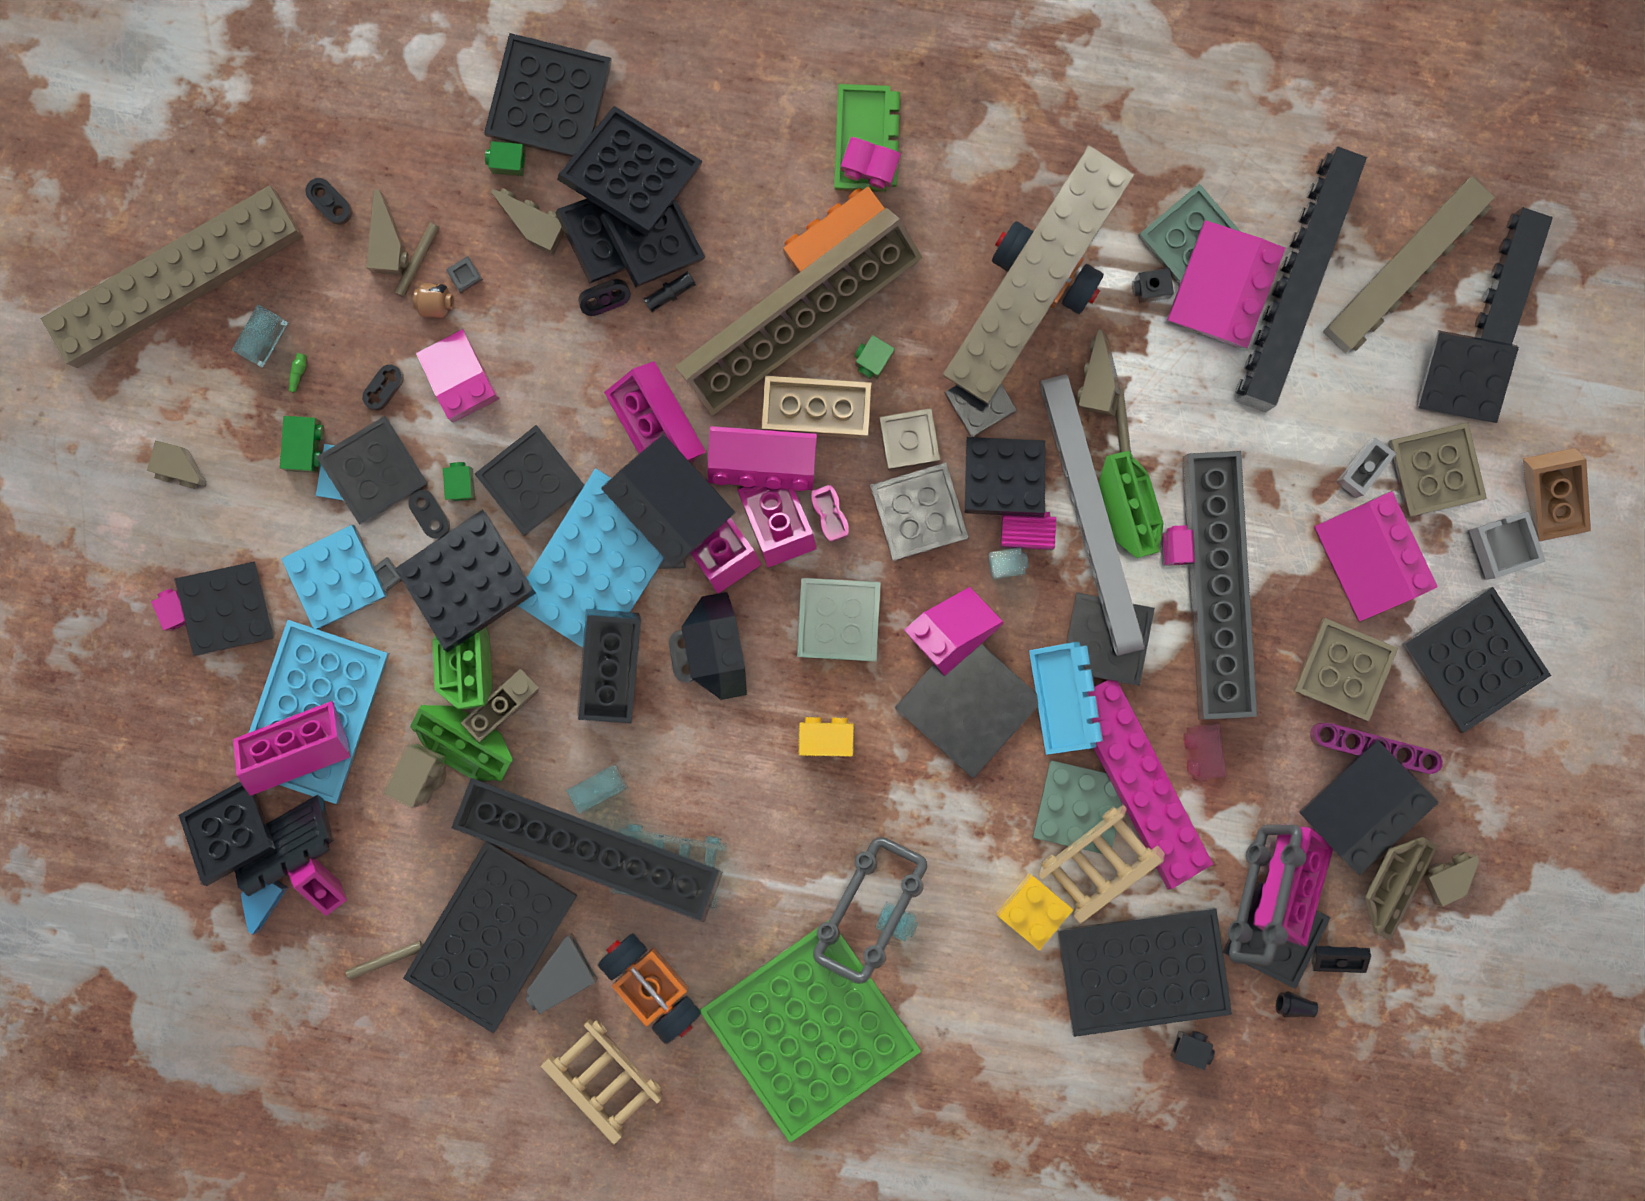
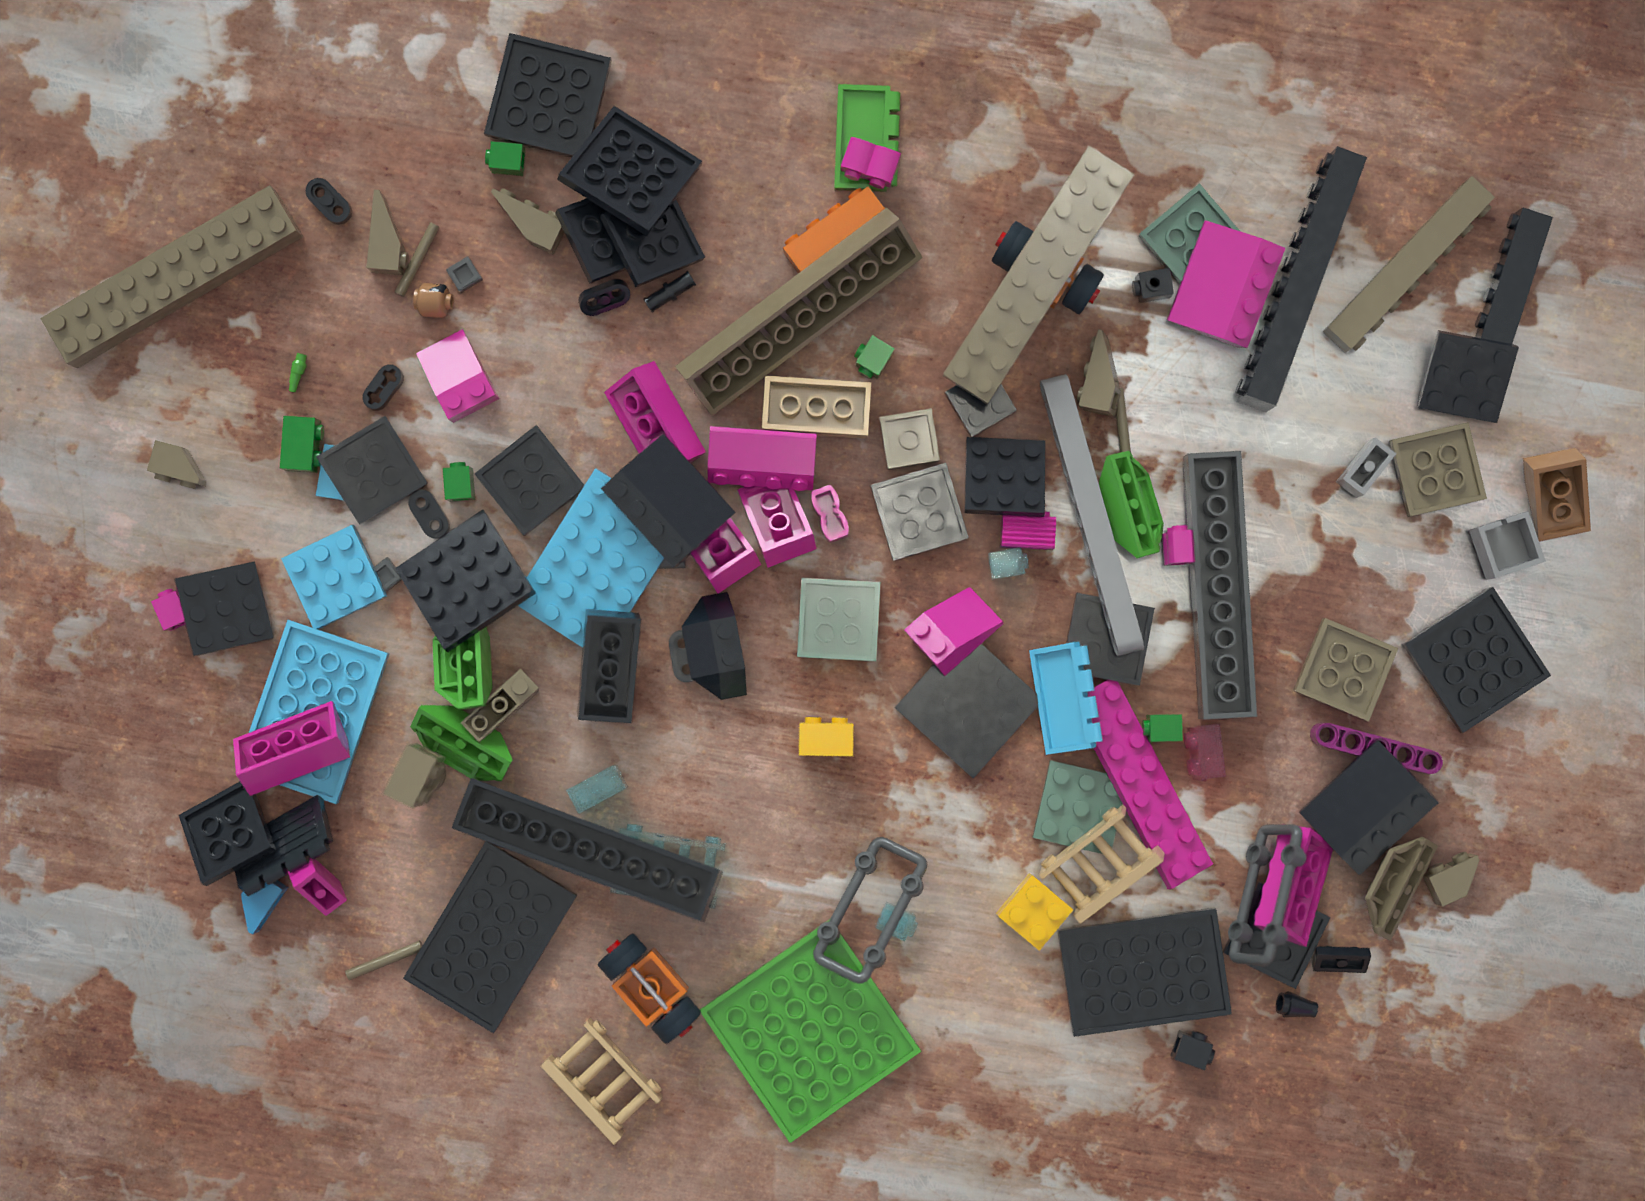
(260, 336): clear light blue brick -> none
(561, 977): dark grey slope -> none
(1163, 727): none -> green brick
(1375, 556): dark pink slope -> none

